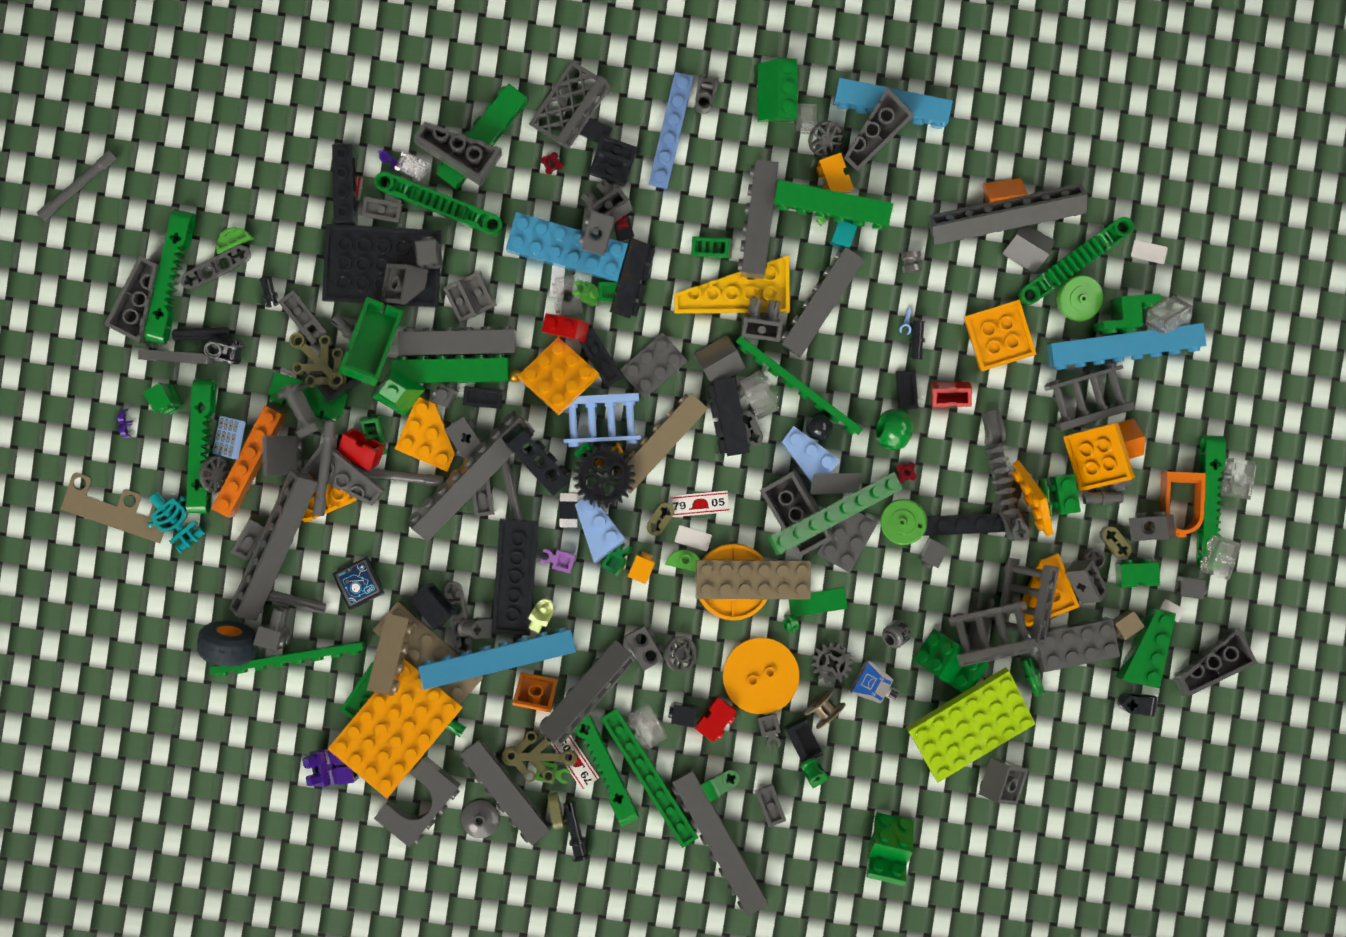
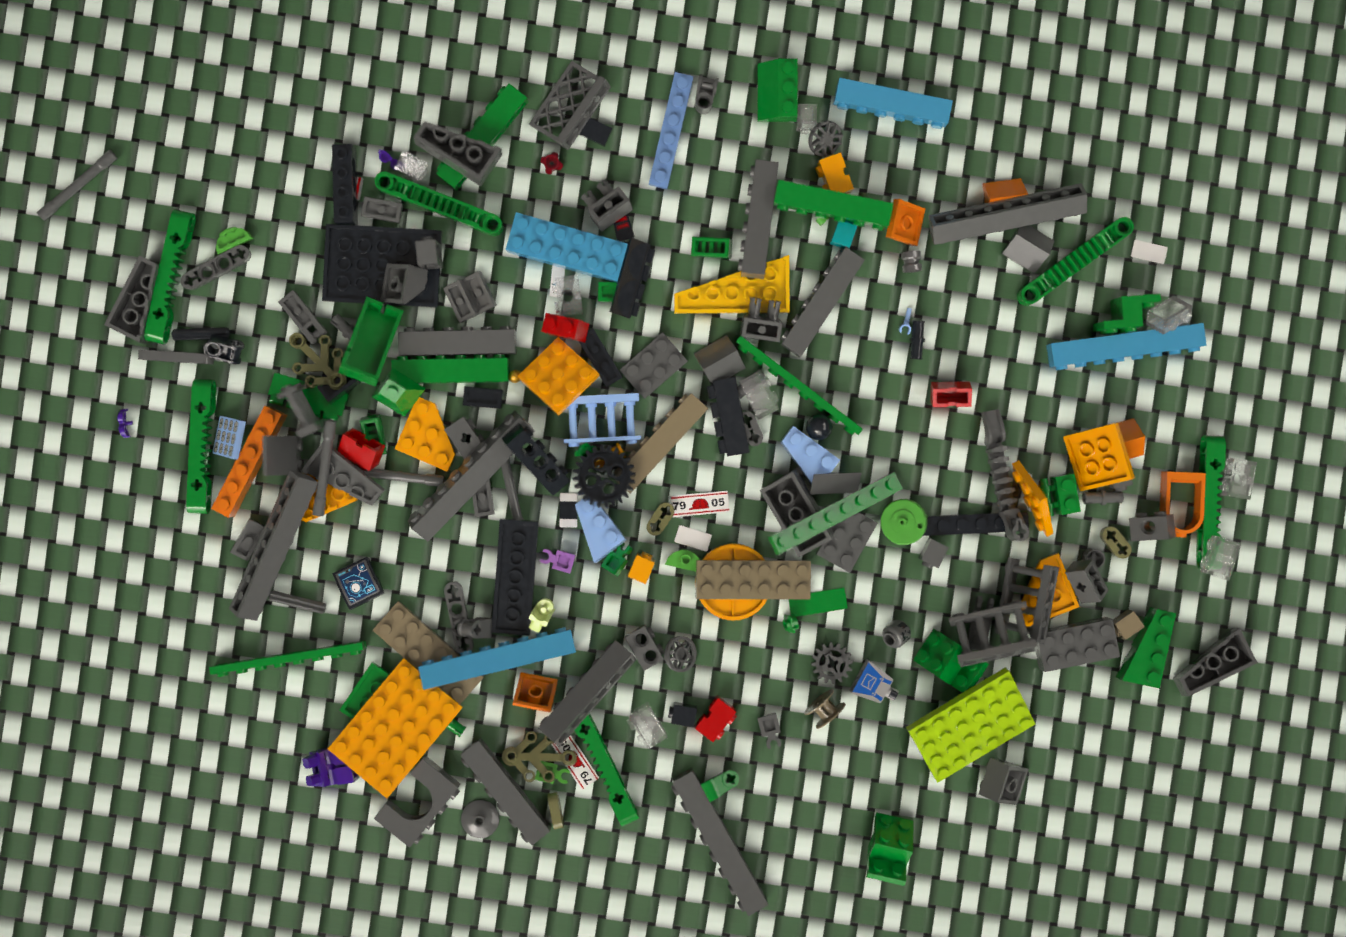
(118, 516): dark tan piece -> none
(162, 506): teal torso -> none
(163, 399): green brick -> none
(214, 473): dark grey wheel -> none
(226, 643): black wheel -> none
(269, 292): black pin -> none
(275, 633): dark grey brick -> none
(390, 655): dark tan brick -> none
(433, 605): black panel -> none
(444, 396): dark grey brick -> none
(577, 840): black pin -> none
(588, 292): bright green plate -> none
(599, 245): dark grey brick -> none
(613, 160): black slope -> none
(649, 777): green plate -> none
(761, 675): light orange plate -> none
(770, 805): dark grey plate -> none
(803, 740): black panel -> none
(814, 772): green piece -> none
(884, 122): dark grey wedge -> none
(894, 429): green piece -> none
(901, 472): dark red plate -> none
(905, 222): none -> orange plate
(906, 389): black tile -> none
(999, 335): light orange plate -> none
(1032, 676): green pin -> none
(1079, 298): bright green wheel -> none
(1102, 410): dark grey fence -> none
(1140, 704): black piece -> none
(1144, 572): green brick -> none
(1169, 606): white sticker -> none
(1190, 587): dark grey brick -> none

